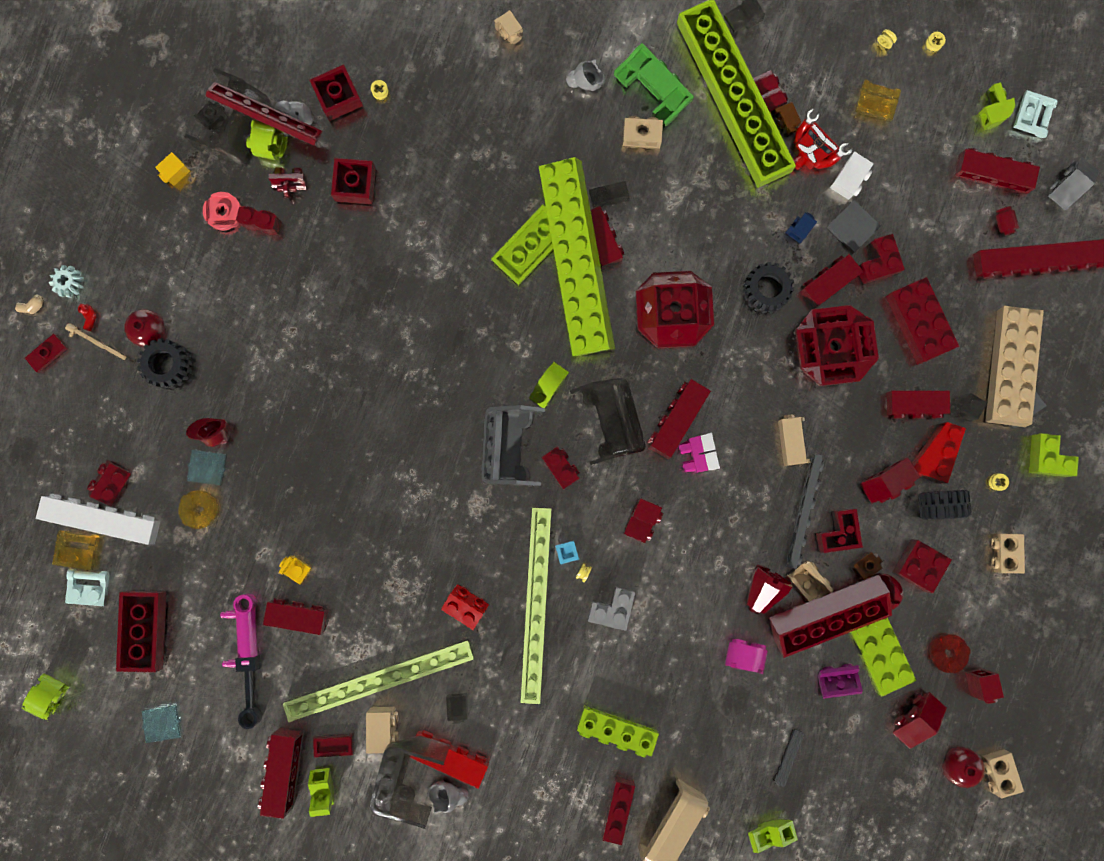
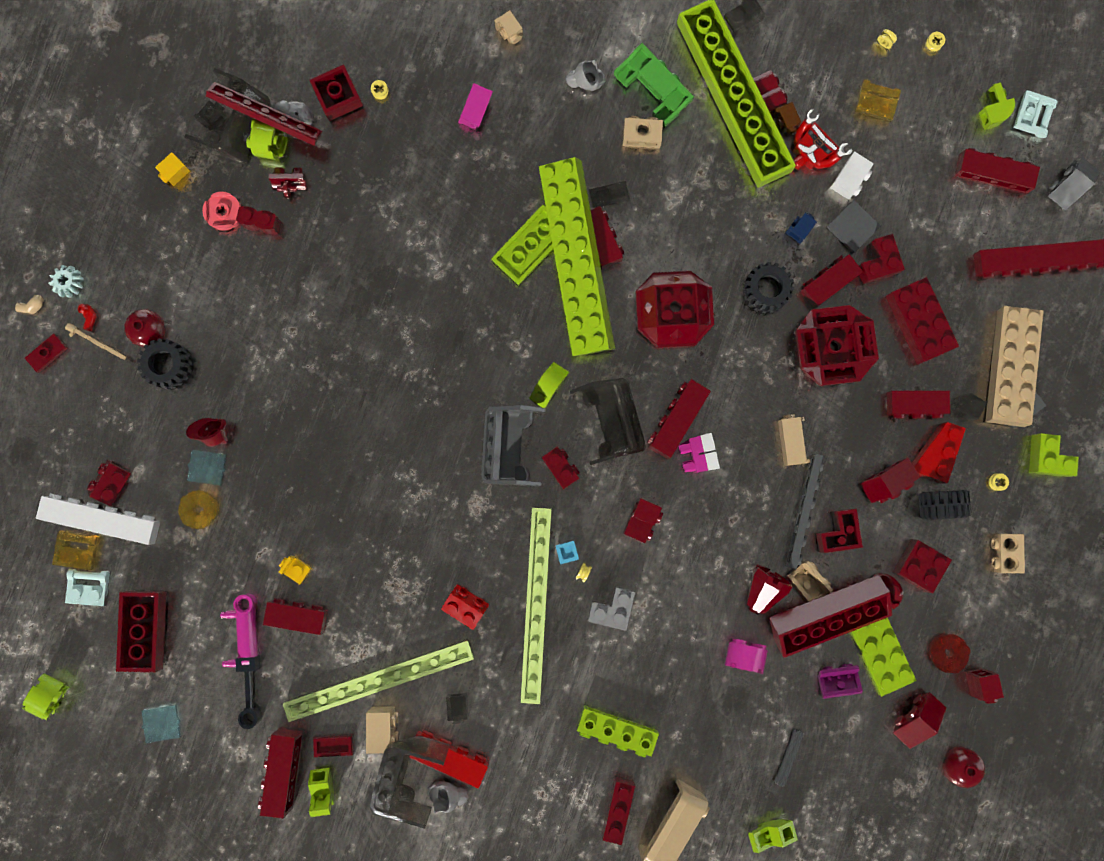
(353, 181): dark red brick -> none
(475, 106): none -> dark pink hinge
(860, 568): reddish brown brick -> none
(1006, 771): tan brick -> none
(1007, 221): dark red brick -> none

